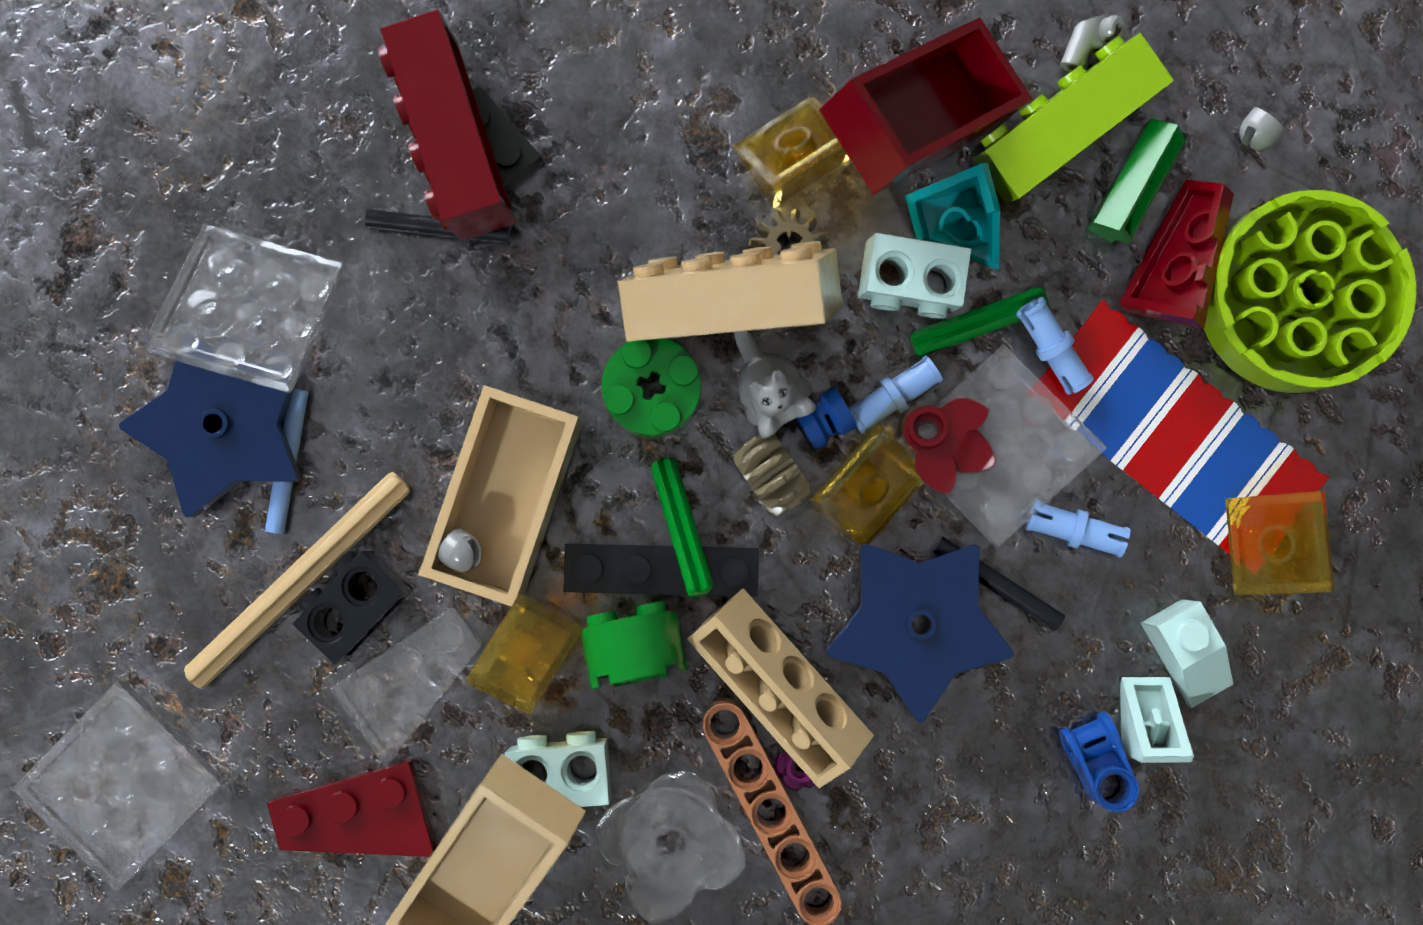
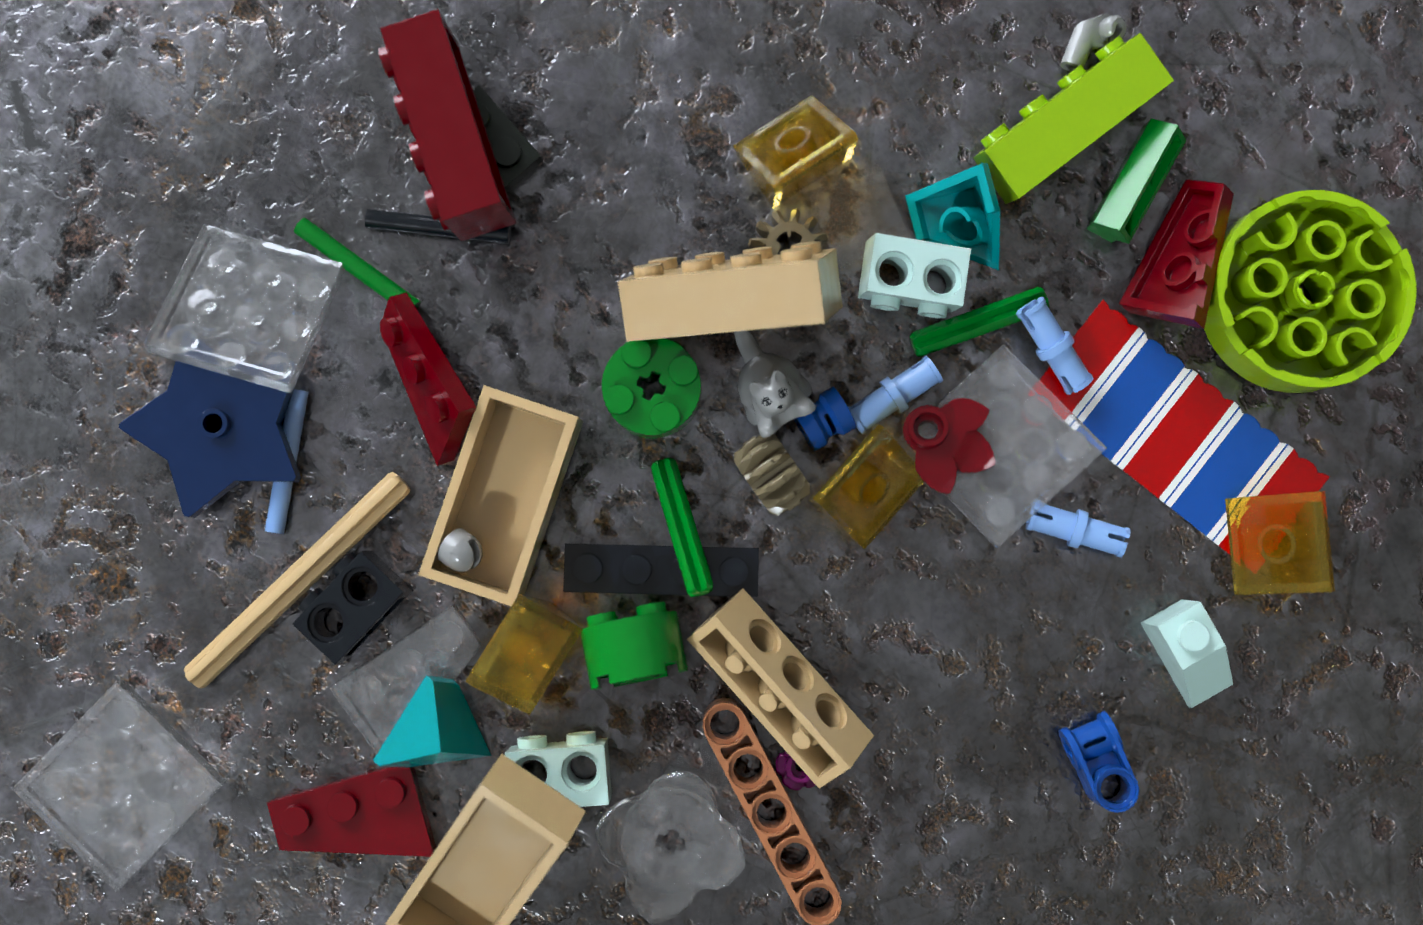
(351, 262): none -> green bar
(428, 377): none -> dark red wing
(433, 728): none -> teal slope
(882, 630): dark blue plate -> none
(924, 104): dark red piece -> none
(1009, 590): black bar -> none
(1152, 721): light aqua slope -> none
(1260, 129): light grey hinge -> none

